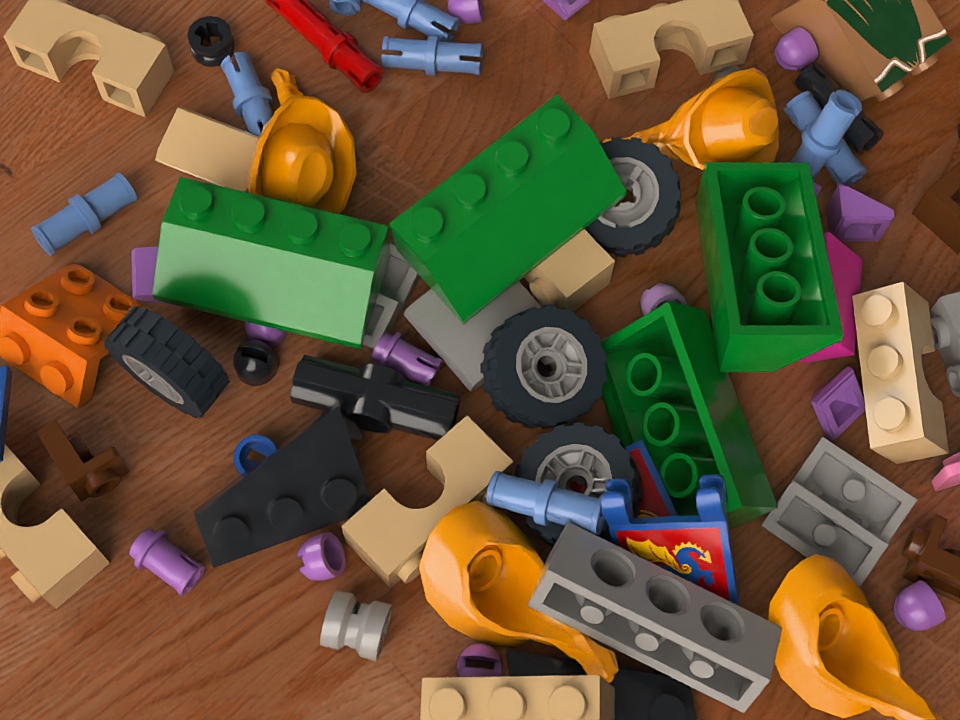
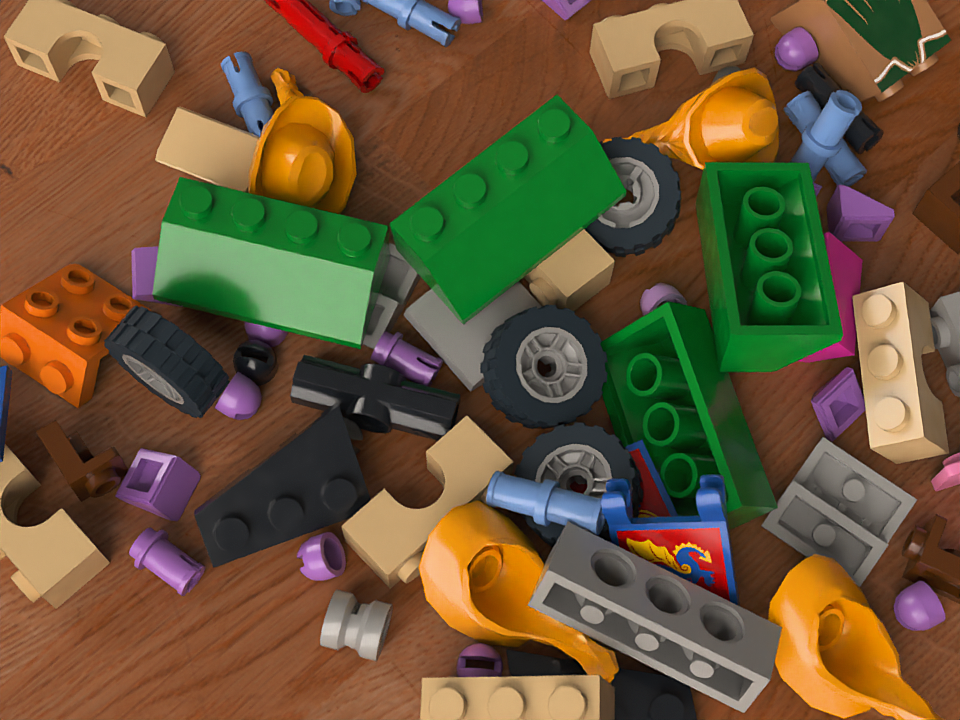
(84, 214): medium blue pin -> none
(159, 484): none -> medium lavender slope
(205, 28): black bush -> none
(240, 398): none -> medium lavender hinge
(257, 442): blue hinge -> none
(432, 55): medium blue pin -> none

